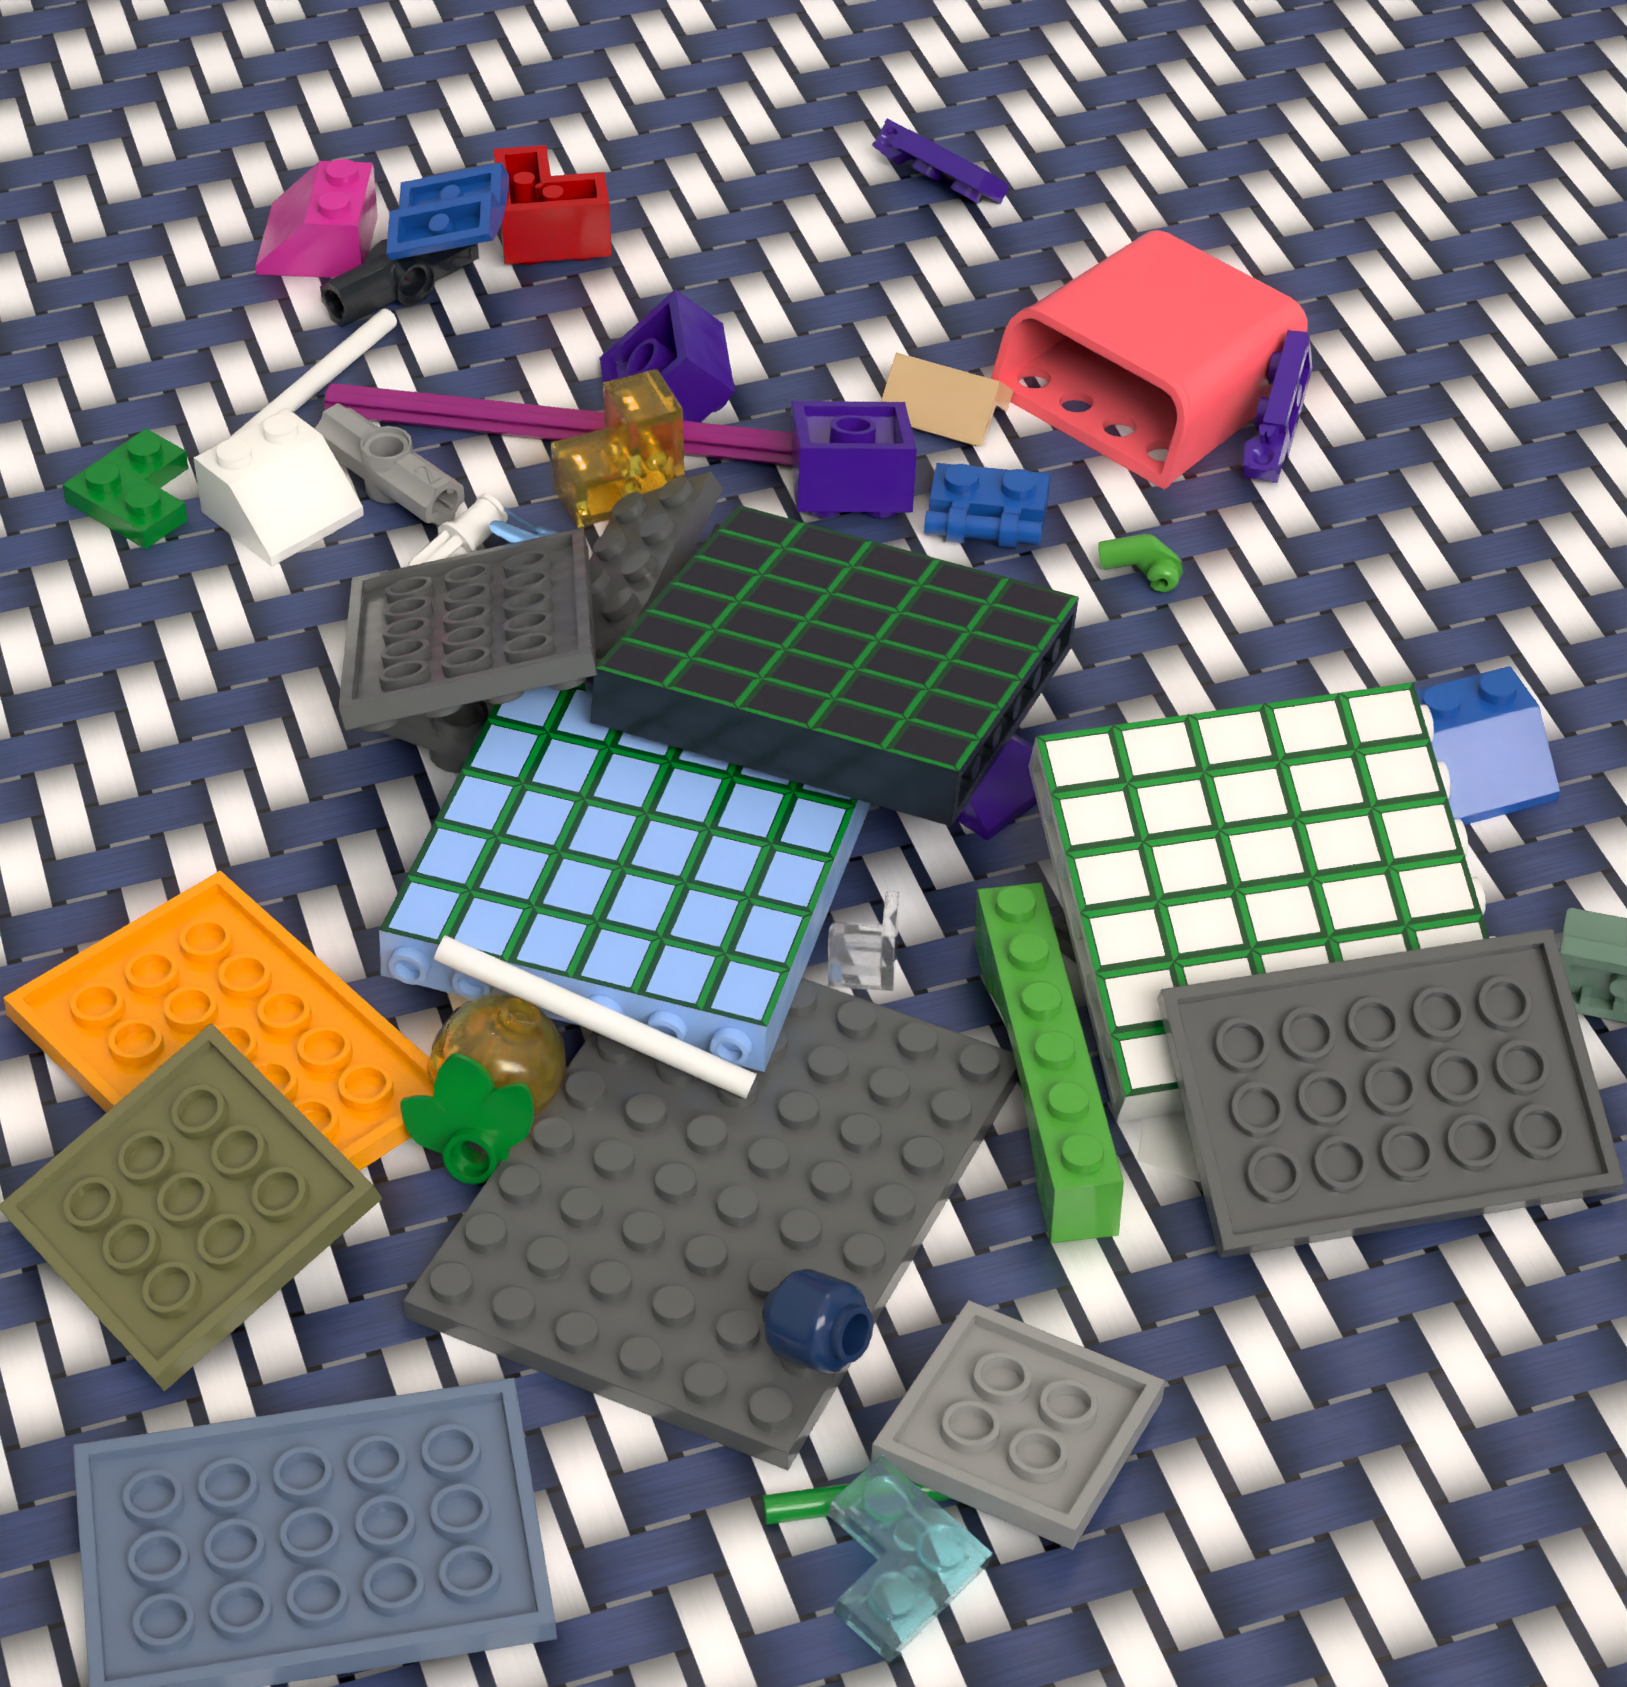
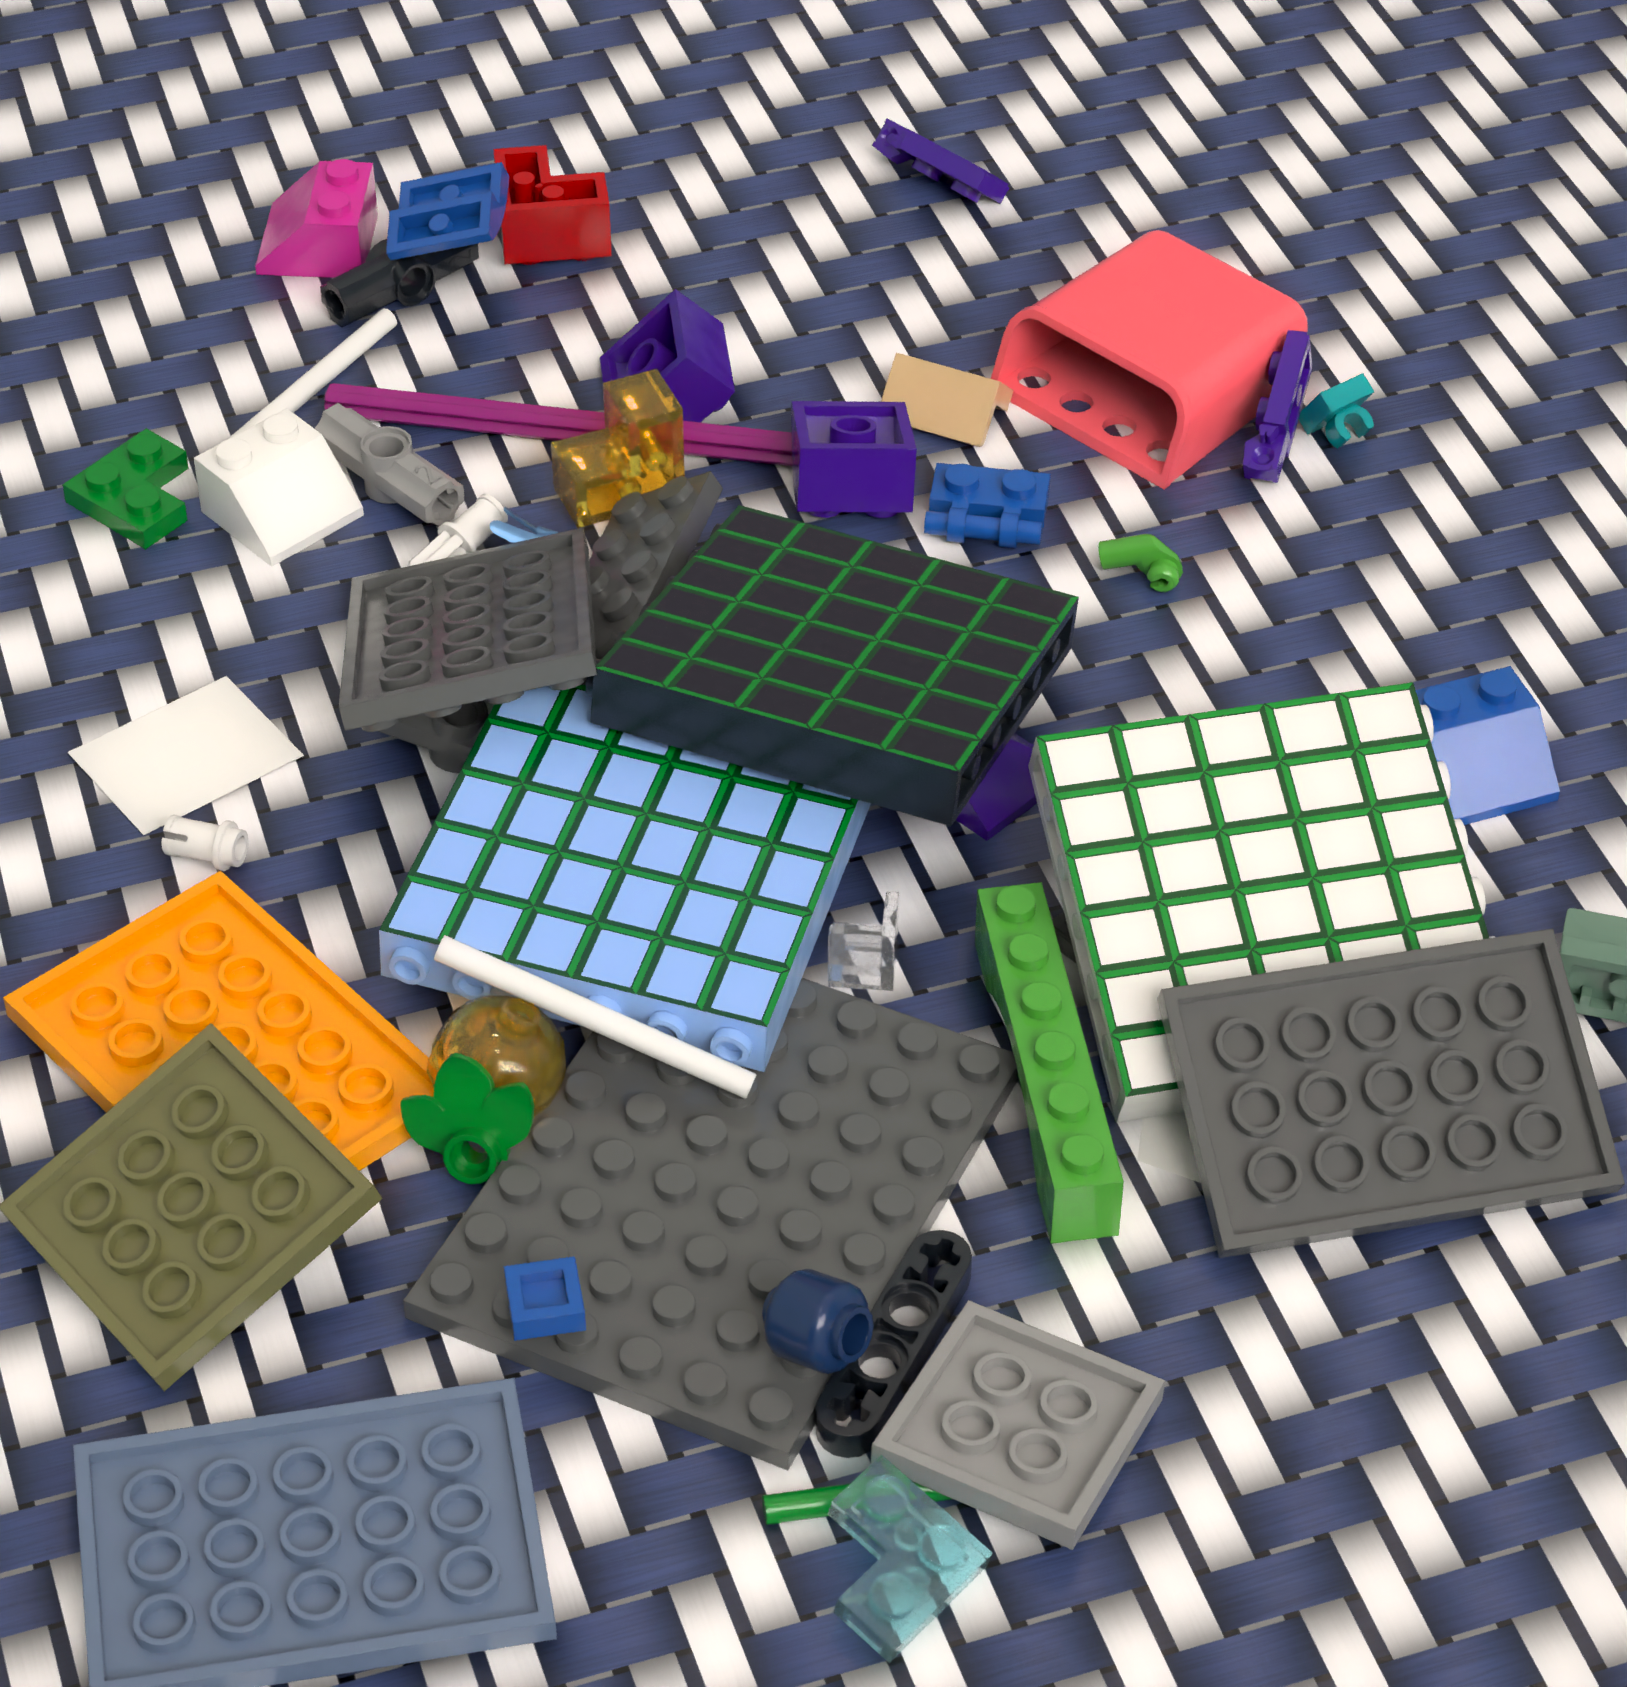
(185, 754): none -> white sticker
(209, 842): none -> white pin
(544, 1298): none -> blue plate
(900, 1343): none -> black beam
(1338, 406): none -> teal tile

